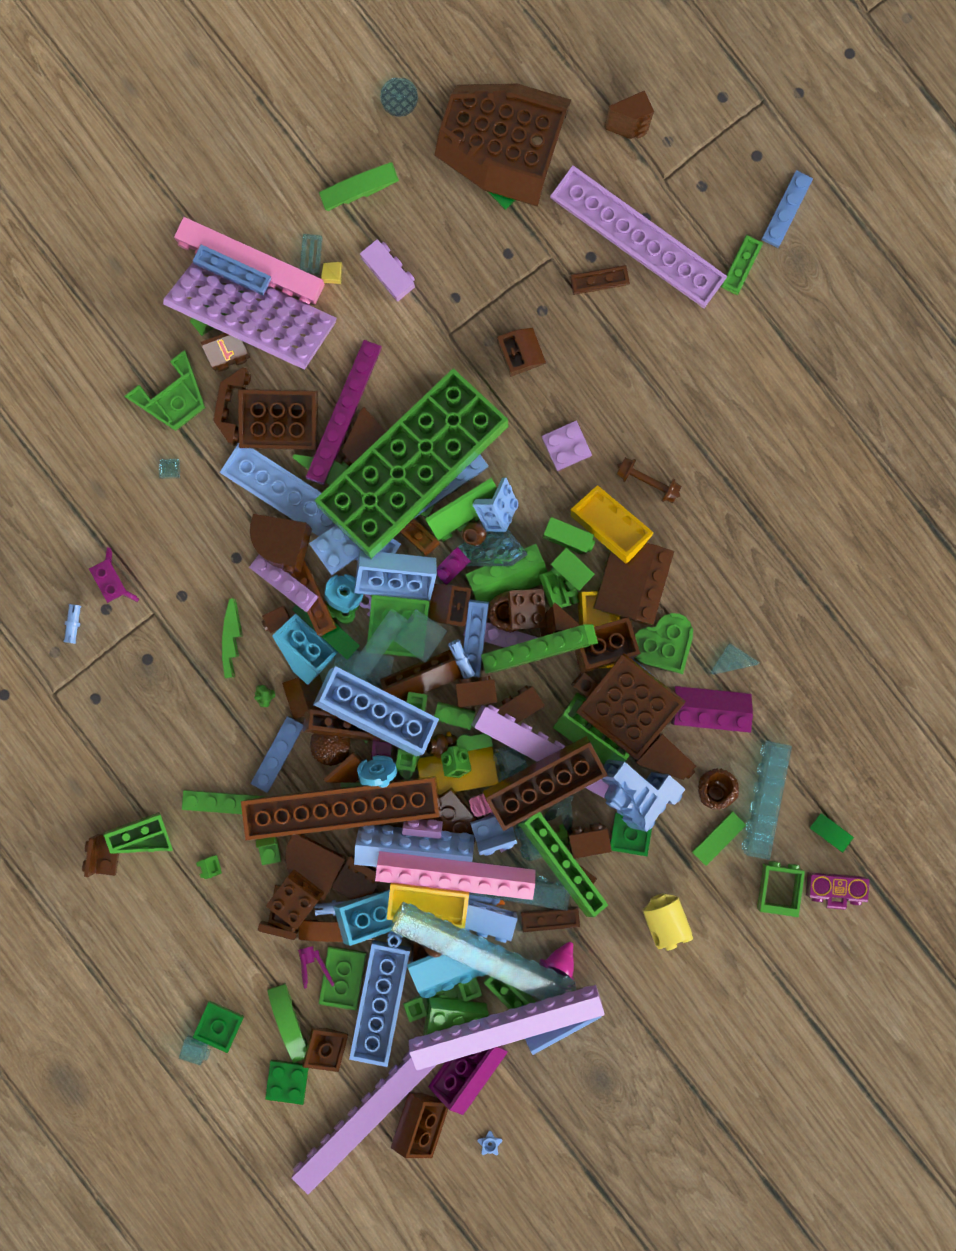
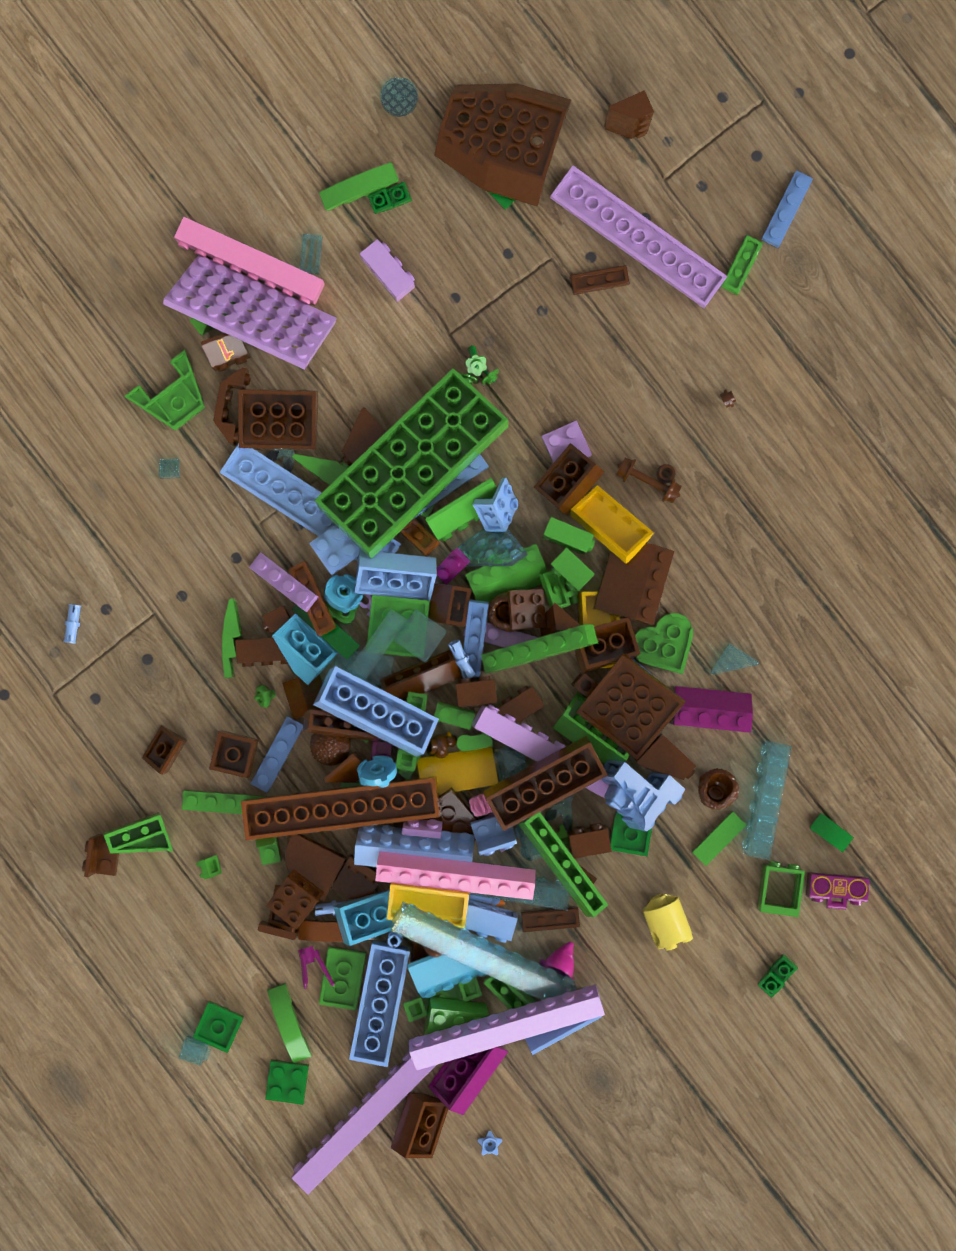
(109, 581): magenta piece -> none
(164, 750): none -> reddish brown slope
(231, 269): medium blue plate -> none
(234, 754): none -> reddish brown brick
(258, 650): none -> reddish brown brick
(280, 541): reddish brown brick -> none
(288, 461): none -> clear light blue piece
(325, 1049): reddish brown slope -> none
(332, 272): light yellow slope -> none
(343, 412): magenta plate -> none
(390, 198): none -> green slope
(455, 762): bright green brick -> none
(474, 534): reddish brown animal -> none
(476, 366): none -> bright green plant
(520, 351): reddish brown slope -> none
(568, 479): none -> reddish brown slope
(665, 467): none -> reddish brown plate
(728, 398): none -> reddish brown plate
(776, 975): none -> green slope

